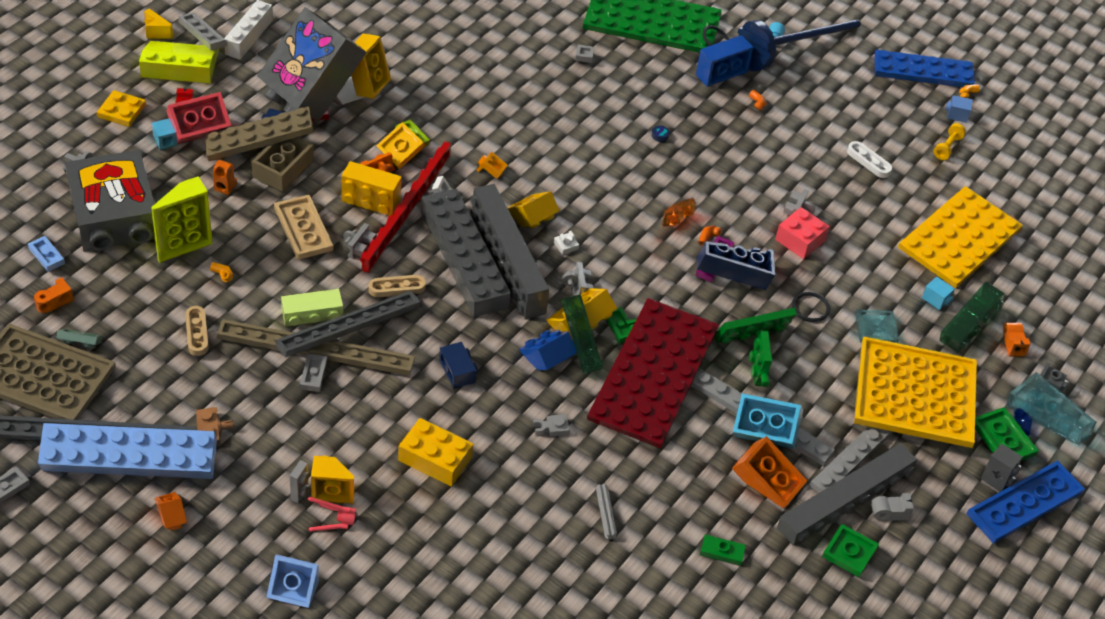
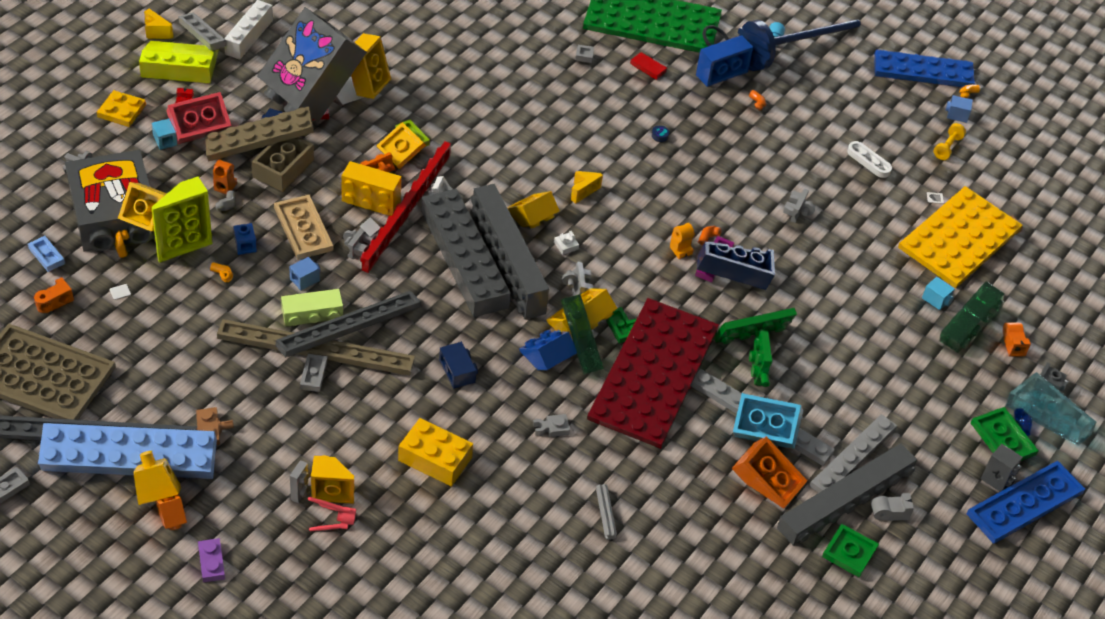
(72, 336): sand green plate -> none
(119, 243): none -> light orange arm
(120, 291): none -> white sticker
(137, 205): none -> yellow slope
(154, 479): none -> yellow torso
(196, 330): tan plate -> none
(211, 560): none -> medium lavender plate
(227, 203): none -> light grey arm
(244, 238): none -> blue brick
(293, 581): light blue slope -> none
(304, 273): none -> medium blue brick
(370, 226): none -> white sticker
(396, 285): tan plate -> none
(492, 164): light orange bracket -> none
(585, 184): none -> yellow slope
(648, 65): none -> red tile
(677, 211): clear orange slope -> none
(682, 240): none -> light orange leg
(722, 550): green plate -> none
(802, 233): coral brick -> none
(815, 295): black piece -> none
(877, 325): clear light blue tile -> none
(916, 392): yellow plate -> none
(935, 197): none -> white sticker

